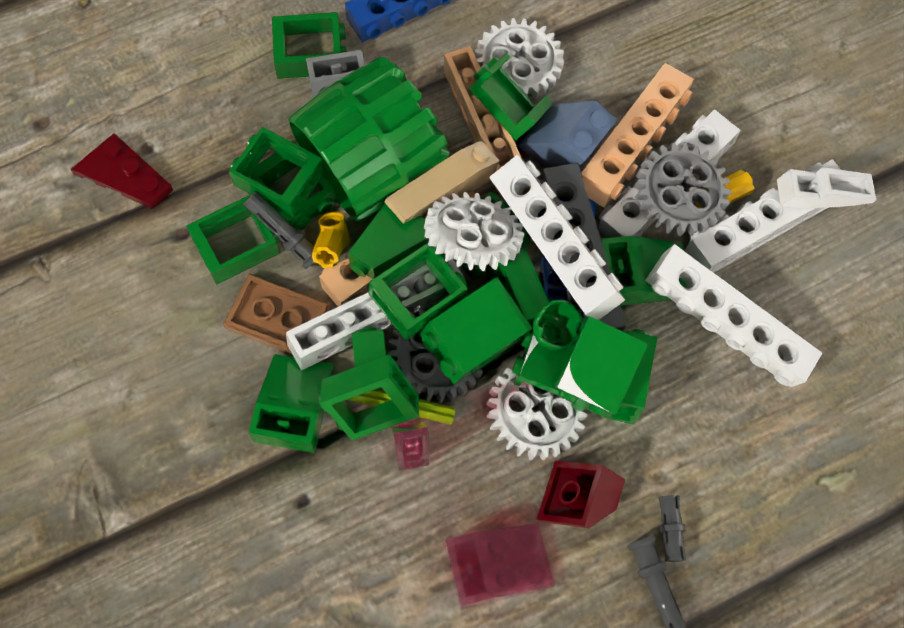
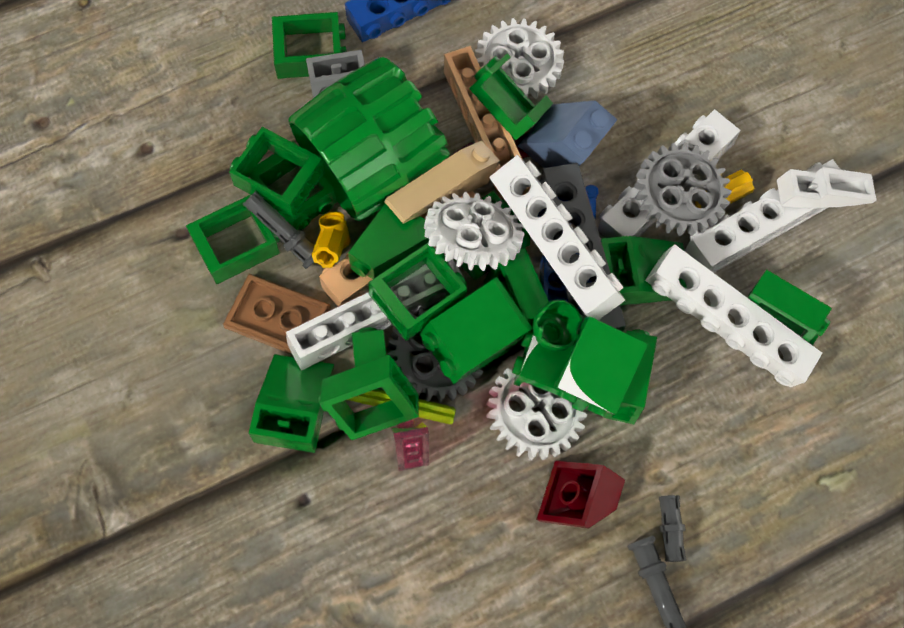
(124, 171): dark red wing -> none
(498, 564): clear pink slope -> none
(635, 134): light nougat brick -> none
(791, 306): none -> green window

